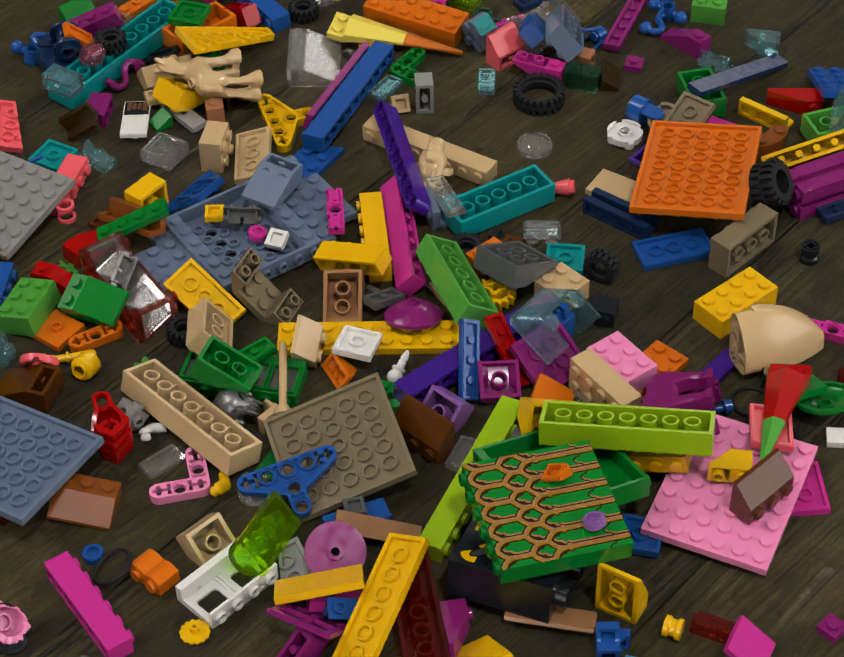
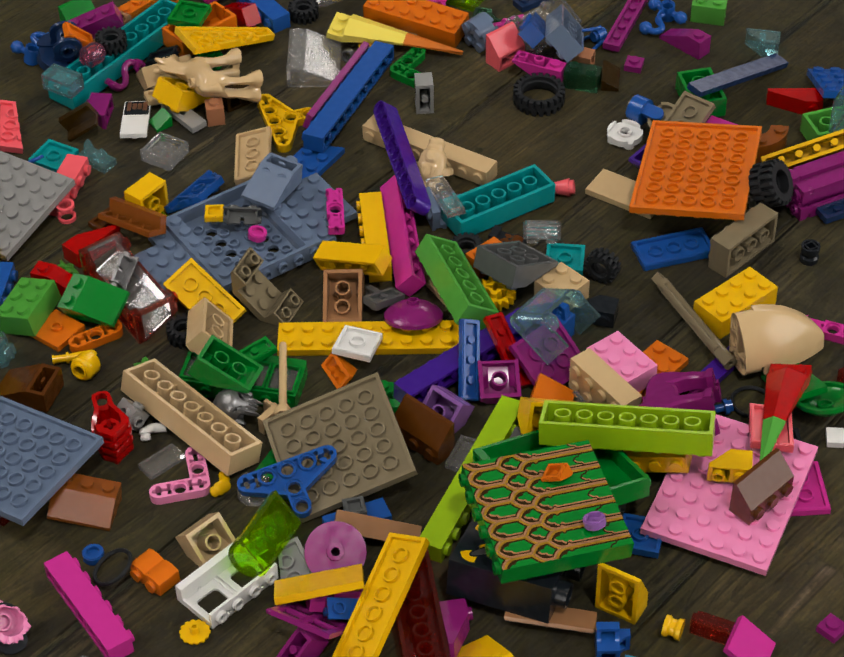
(37, 358): coral tile -> none
(135, 219): green plate -> none
(215, 146): tan brick -> none
(276, 239): white plate -> none
(307, 341): tan slope -> none
(385, 88): clear light blue tile -> none
(398, 370): white bar -> none
(401, 102): tan tile -> none
(485, 24): teal brick -> none
(486, 81): clear light blue tile -> none
(534, 145): clear tile -> none
(616, 213): dark blue brick -> none
(694, 321): none -> dark tan piece
(709, 59): clear light blue hinge -> none
(762, 114): yellow panel -> none

